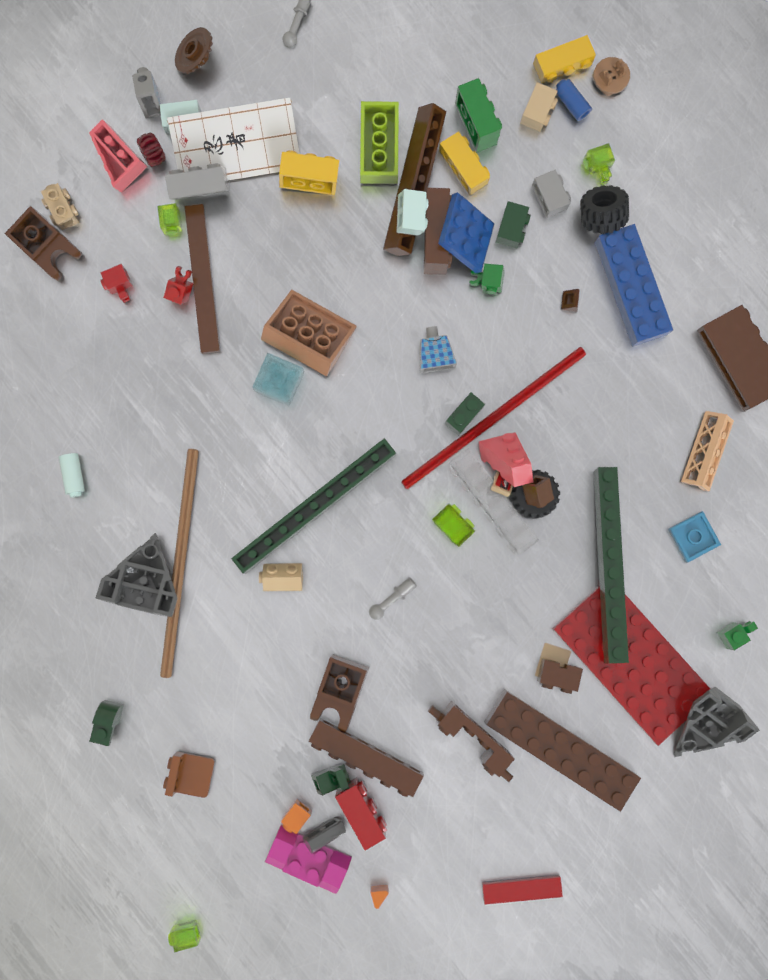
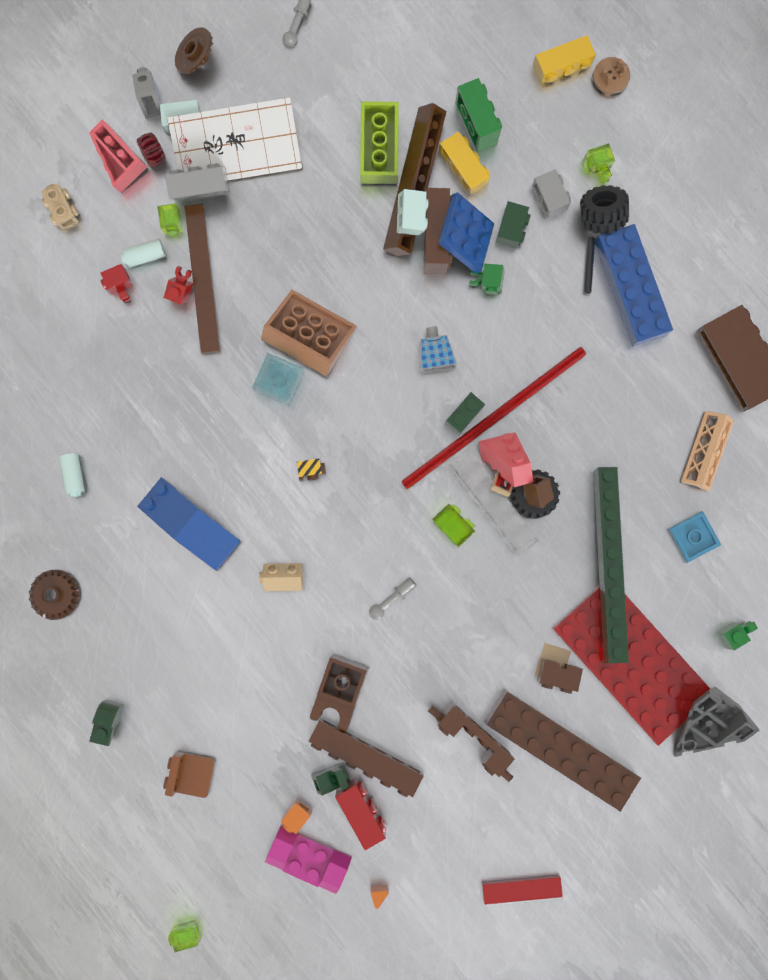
(45, 246): reddish brown brick -> none
(66, 594): none -> reddish brown gear
(141, 582): dark grey wedge -> none
(143, 253): none -> light aqua brick
(179, 560): medium nougat axle -> none
(188, 524): none -> blue windscreen
(308, 172): yellow brick -> none
(310, 469): none -> brick
(314, 506): dark green brick -> none
(324, 834): dark grey brick -> none
(539, 106): tan brick -> none
(570, 300): reddish brown slope -> none
(573, 99): blue brick -> none
(589, 265): none -> black piece

